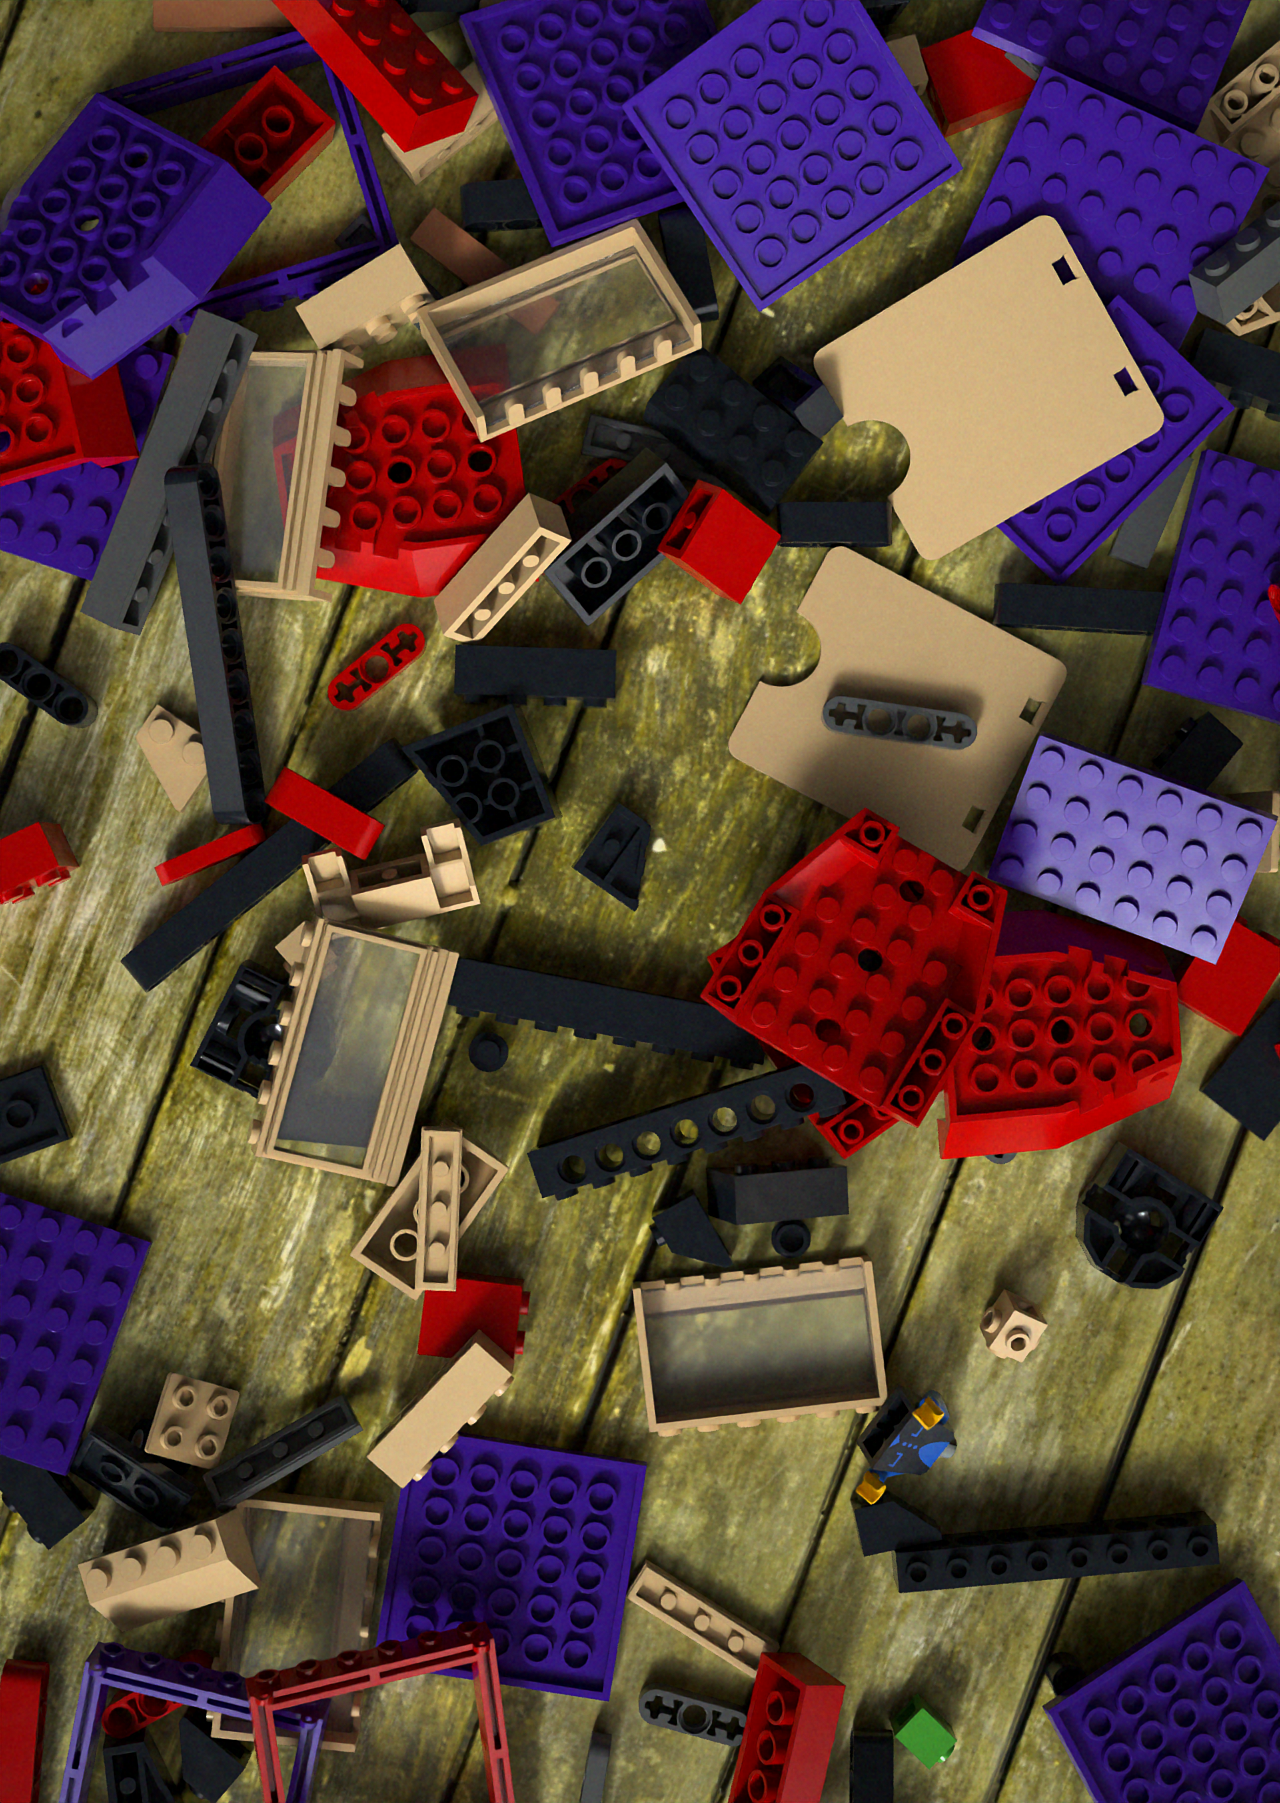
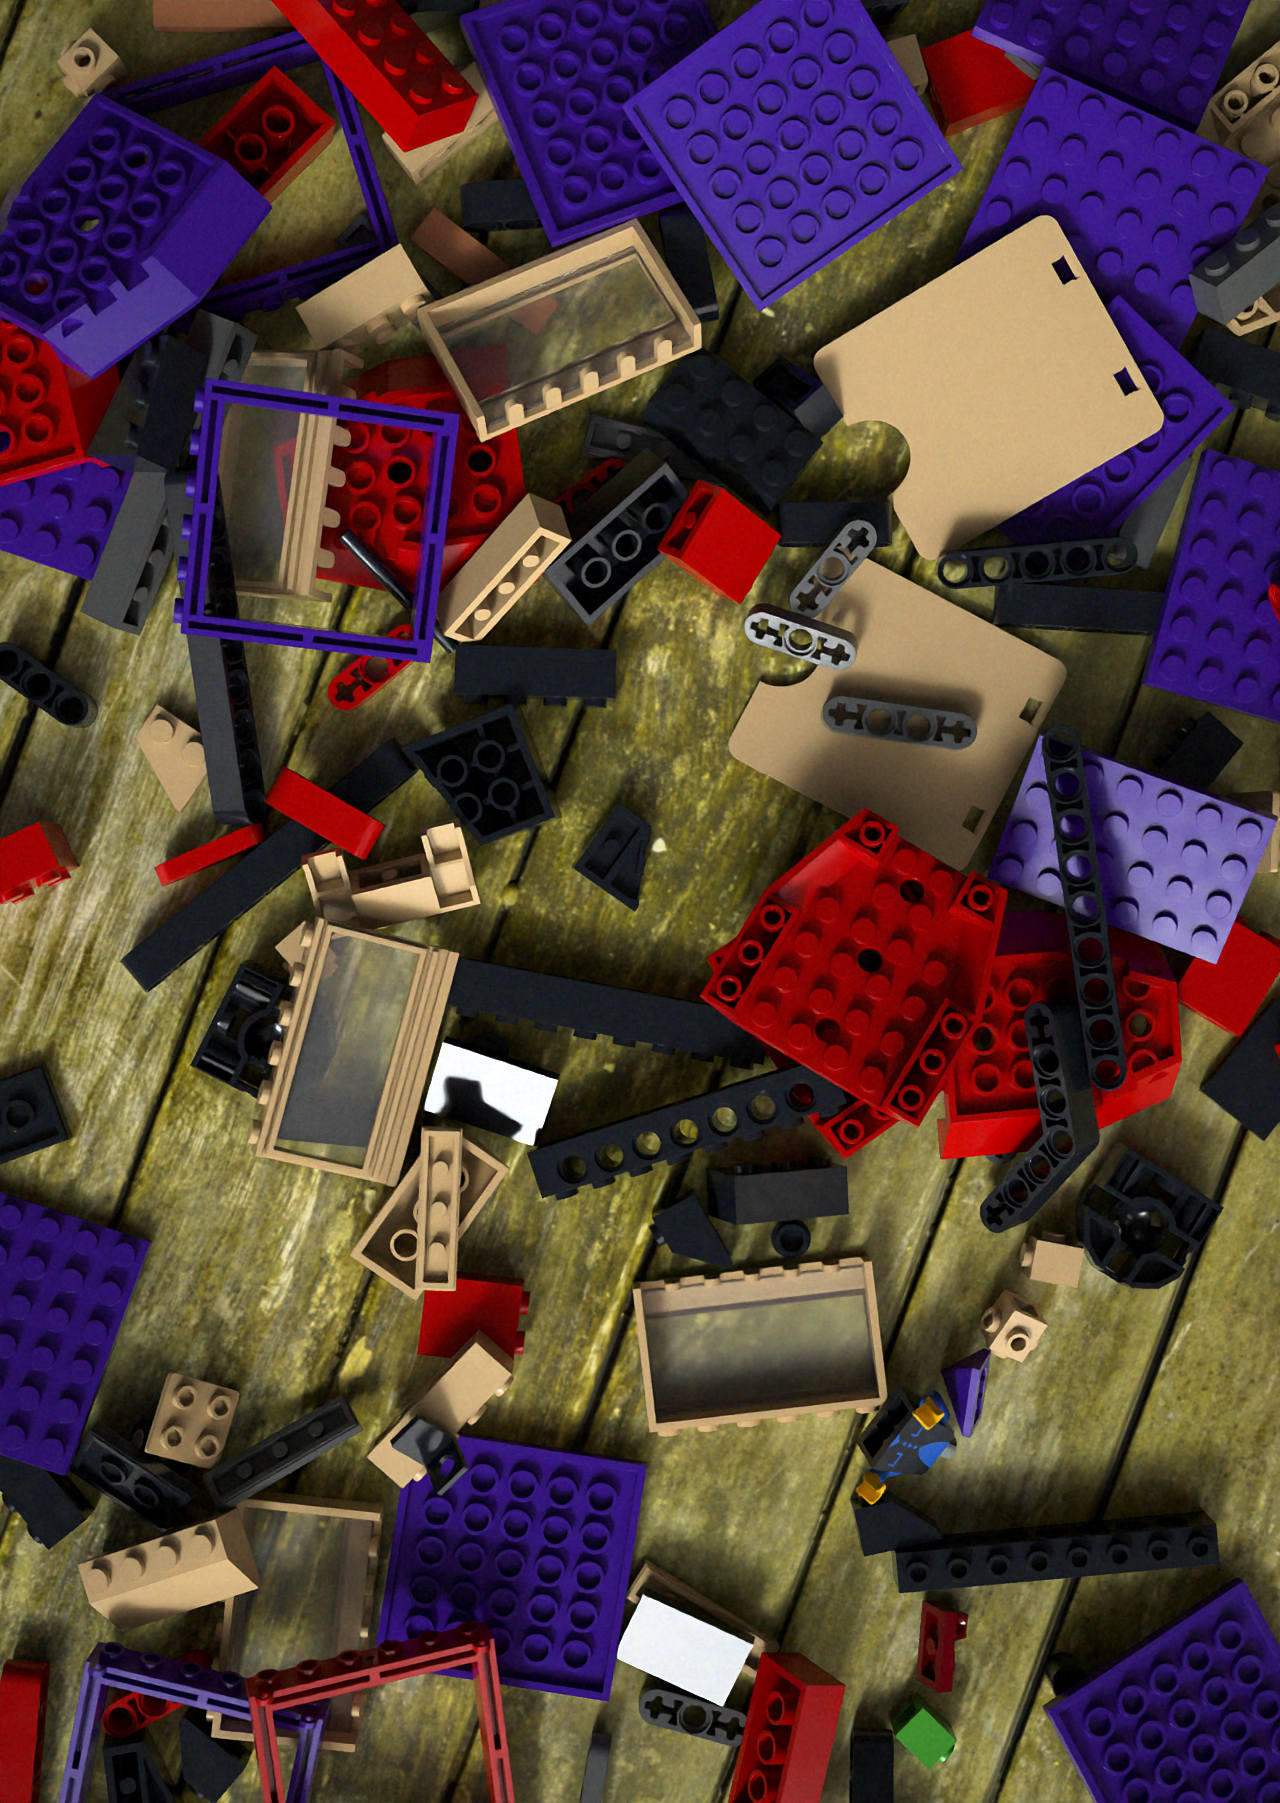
(90, 65): none -> tan brick
(150, 408): none -> black wedge
(198, 526): none -> dark purple window
(389, 581): none -> black bar
(431, 1448): none -> black bracket
(491, 1091): none -> tile
(684, 1646): none -> tile
(808, 652): none -> dark grey beam
(858, 550): none -> dark grey beam
(936, 1654): none -> dark red hinge
(966, 1388): none -> dark purple slope
(1052, 1259): none -> tan brick
(1055, 564): none -> black beam
(1065, 1115): none -> black beam
(1083, 927): none -> black beam

